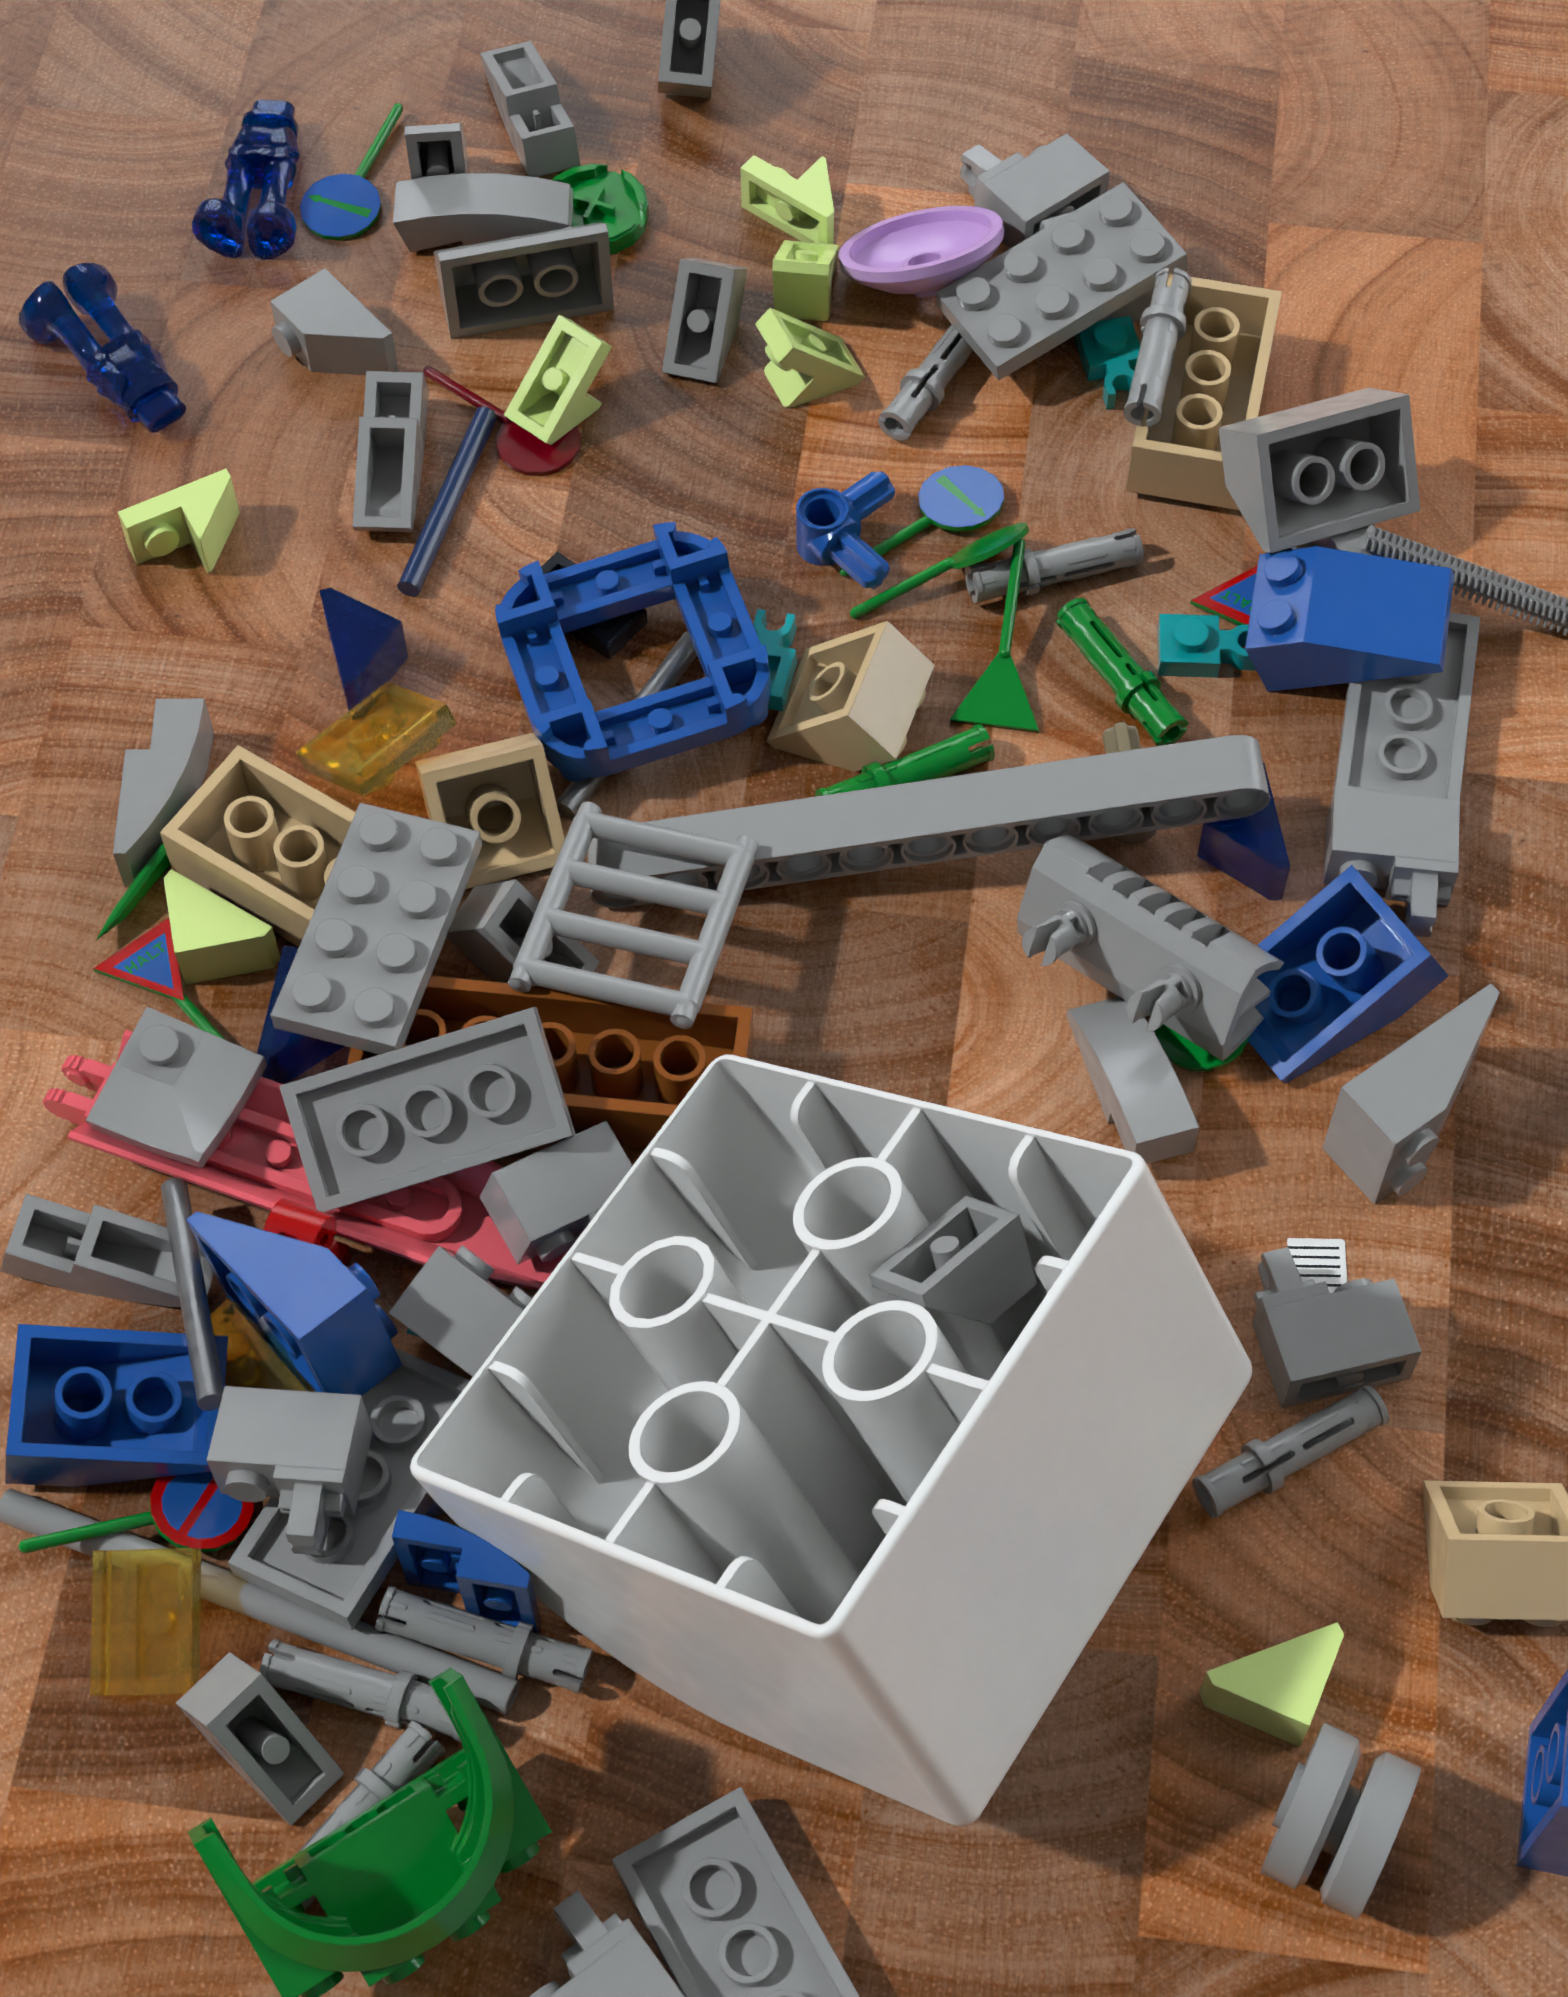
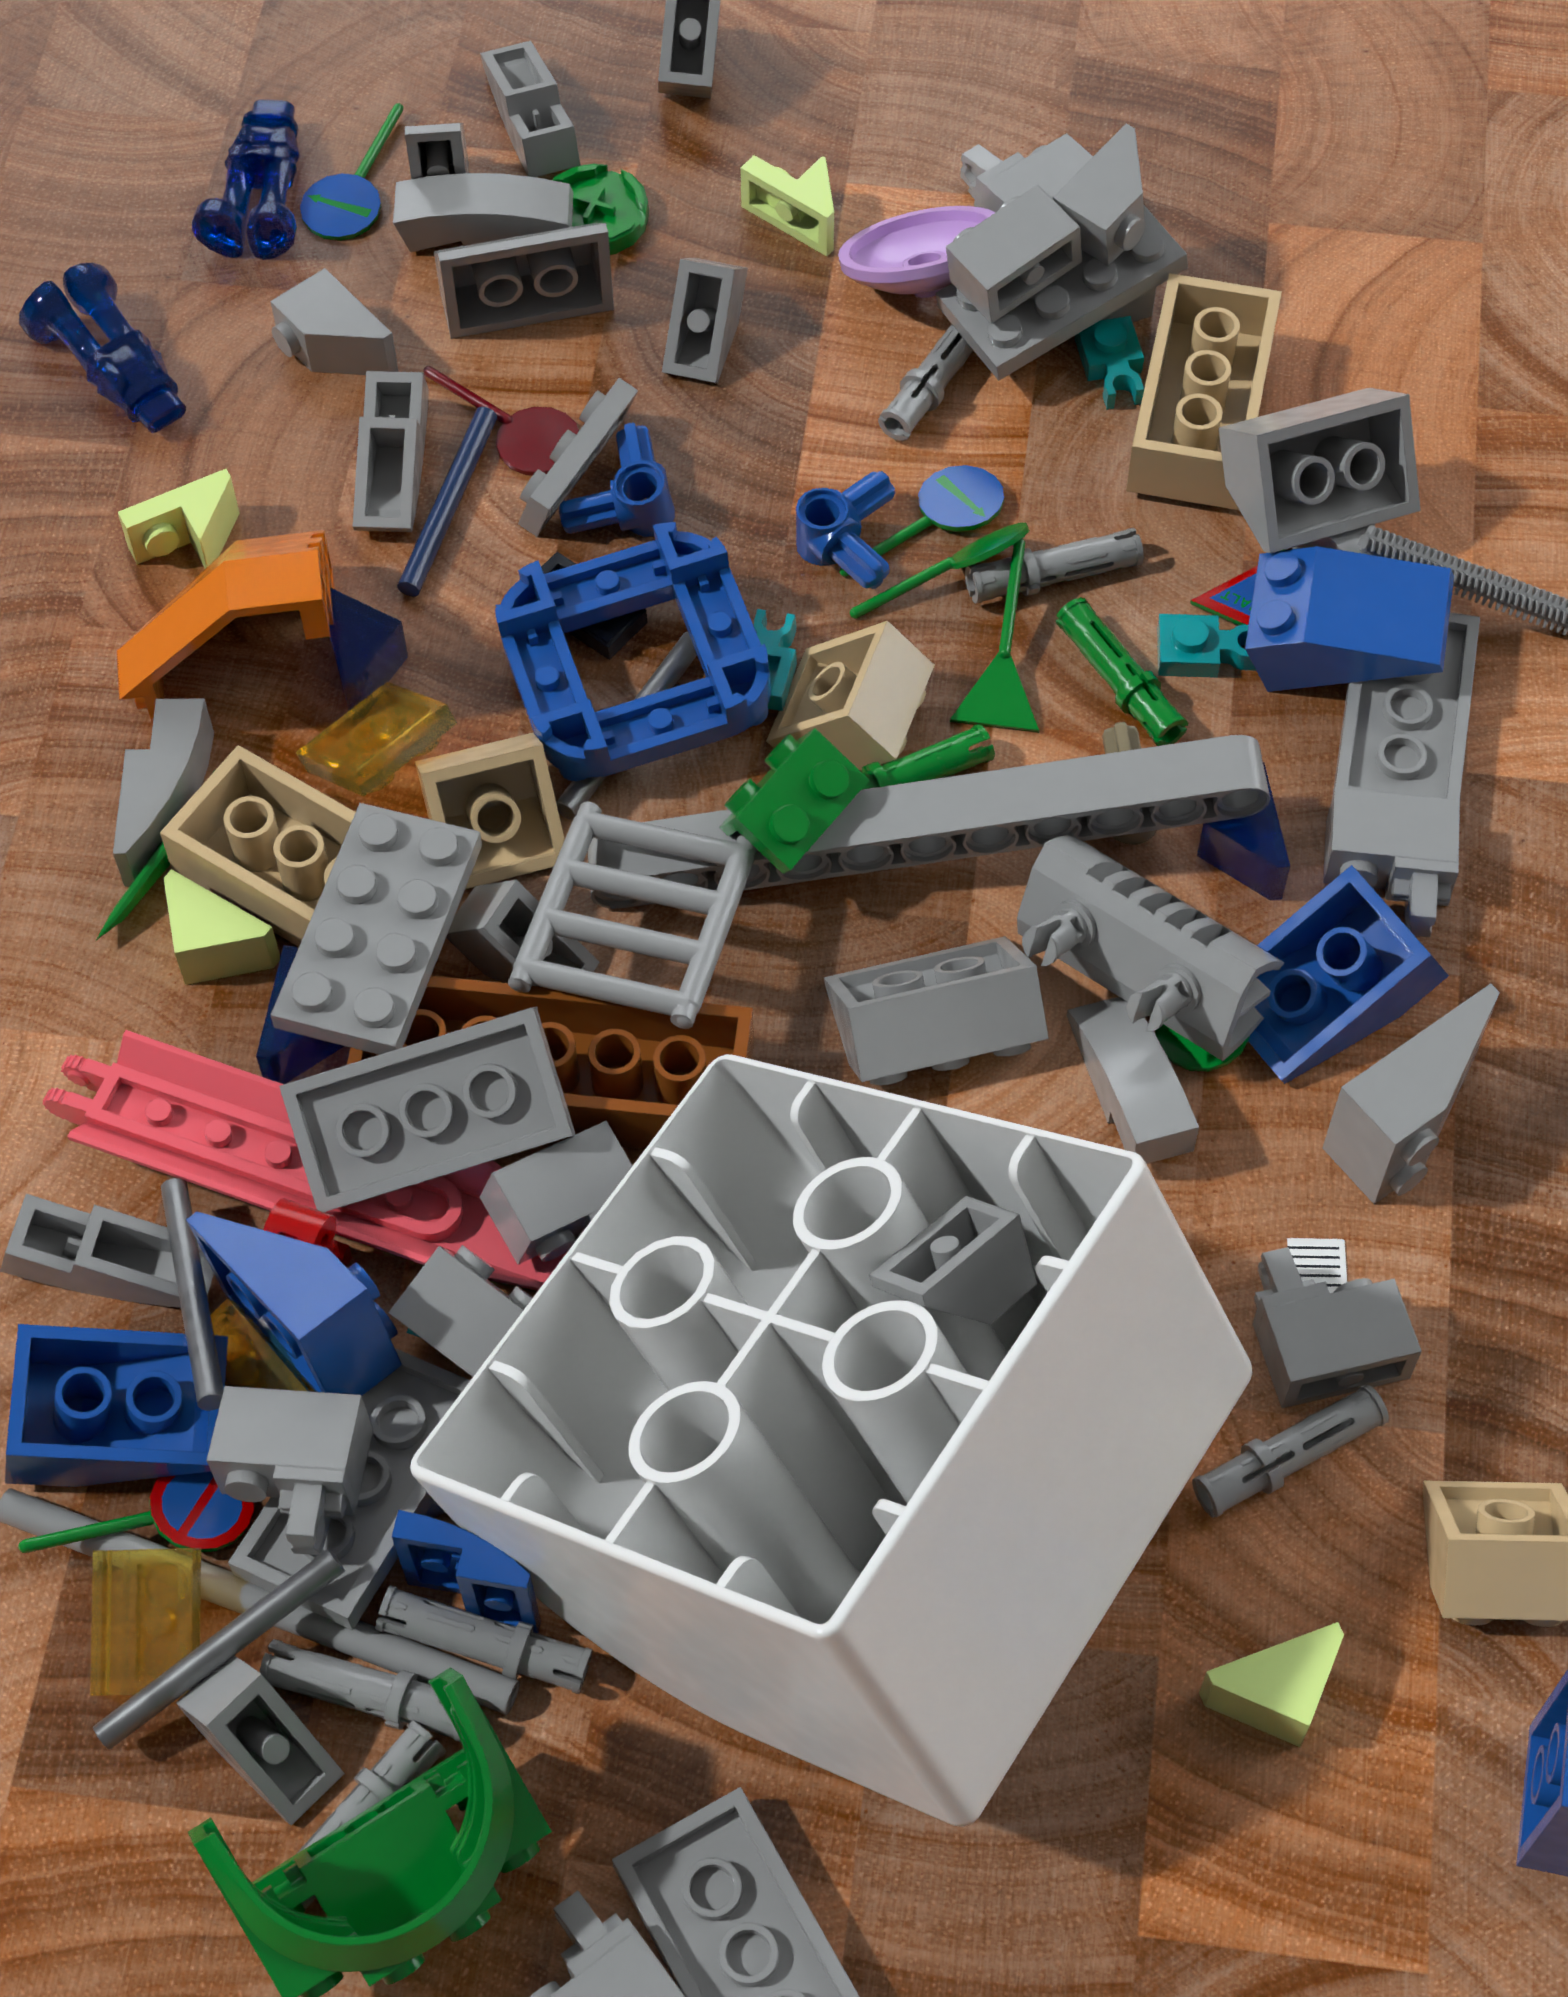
(154, 967): piece -> none
(175, 1089): light grey plate -> none
(218, 1649): none -> flat silver bar
(243, 581): none -> orange panel
(556, 385): yellowish green slope -> none
(574, 455): none -> light grey plate
(635, 480): none -> blue axle
(795, 799): none -> green bracket
(804, 279): yellowish green slope -> none
(805, 359): yellowish green slope -> none
(937, 1010): none -> light grey slope
(1014, 253): none -> light grey brick
(1107, 198): none -> light grey slope
(1161, 329): light grey pin -> none
(1345, 1821): light grey wheel -> none

